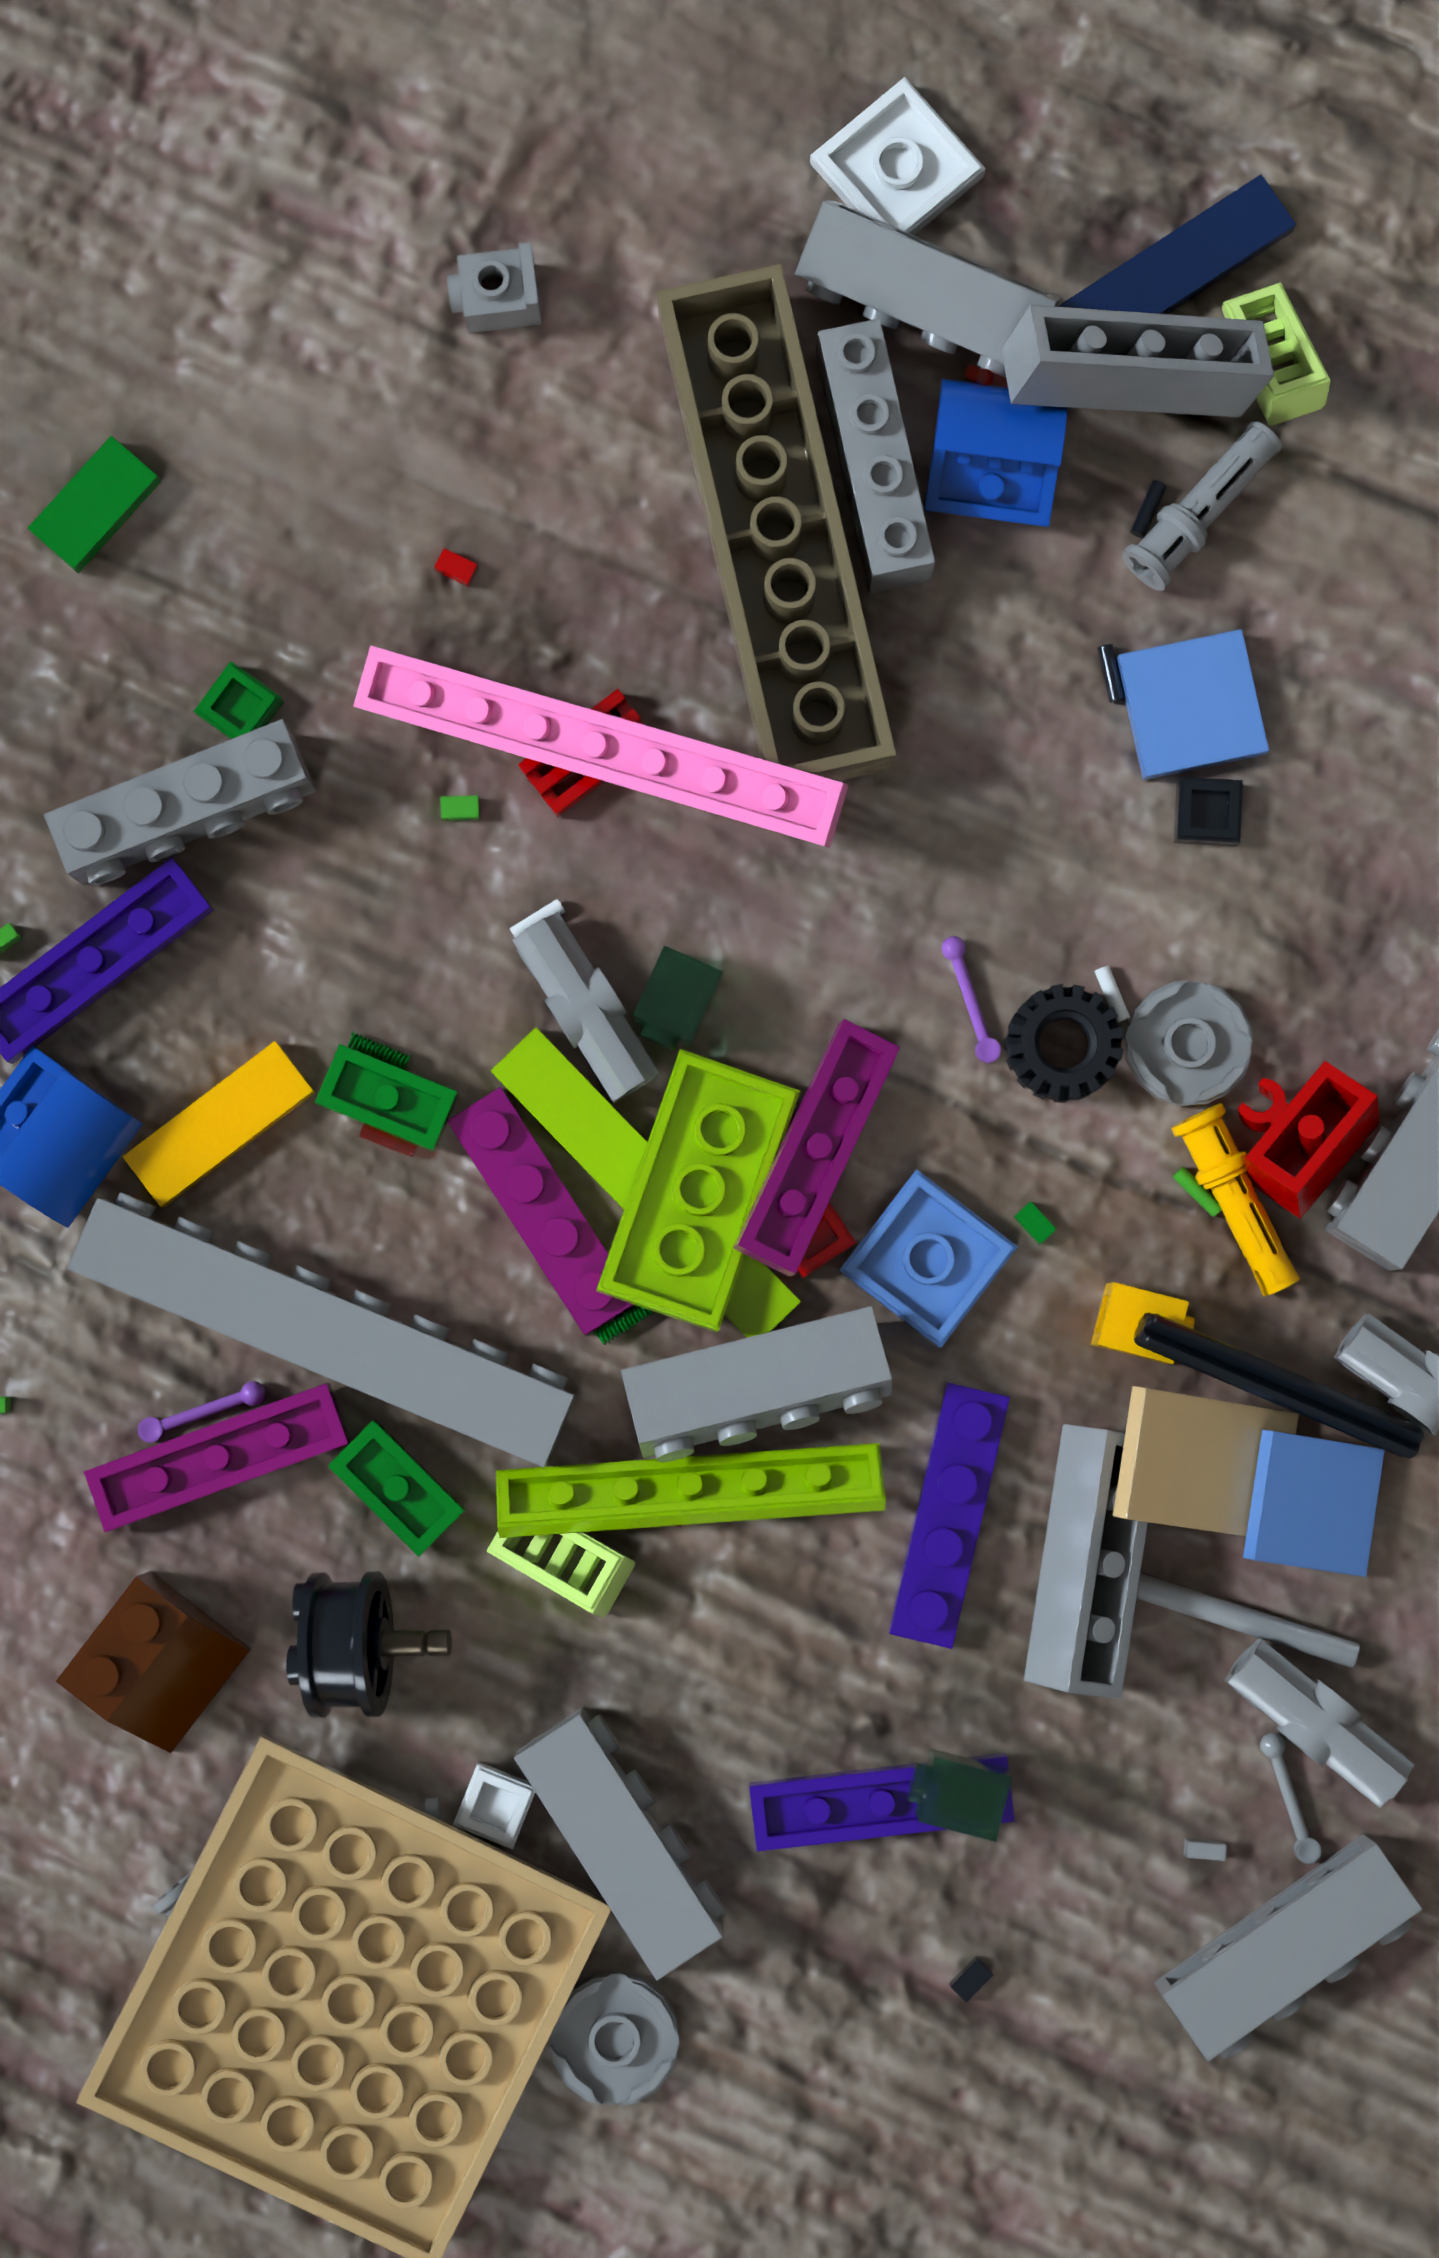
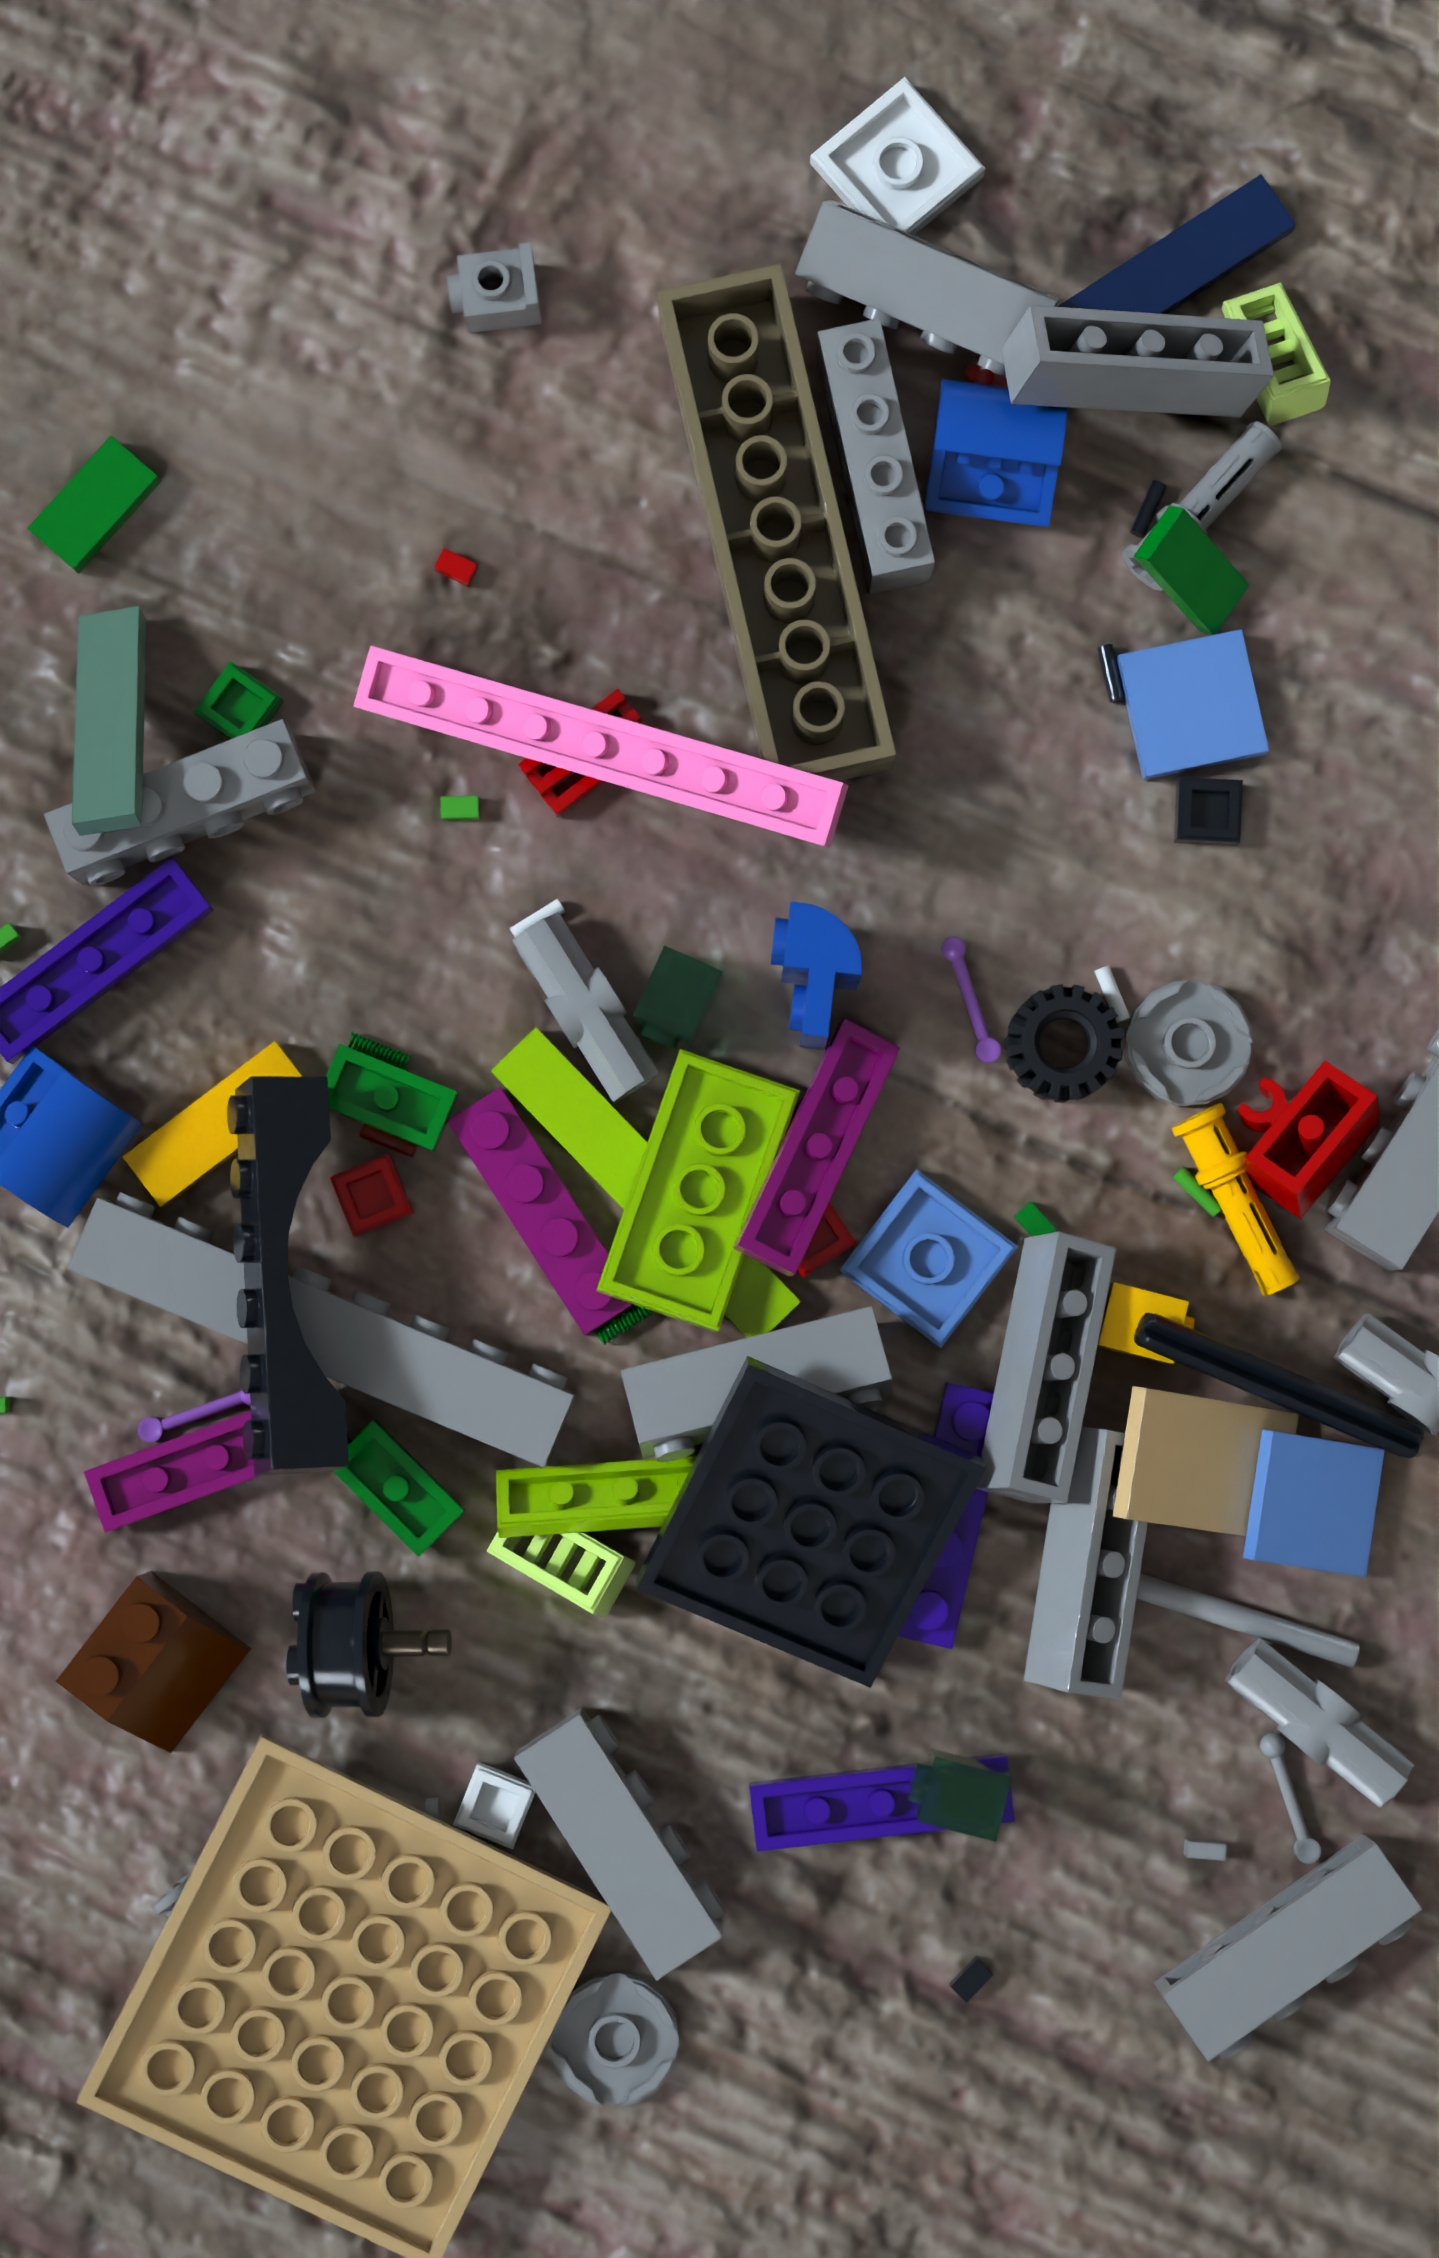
(109, 721): none -> sand green tile
(295, 1409): none -> black arch
(371, 1195): none -> red tile
(809, 1522): none -> black plate
(819, 954): none -> blue brick
(1046, 1368): none -> light grey brick
(1191, 570): none -> green tile

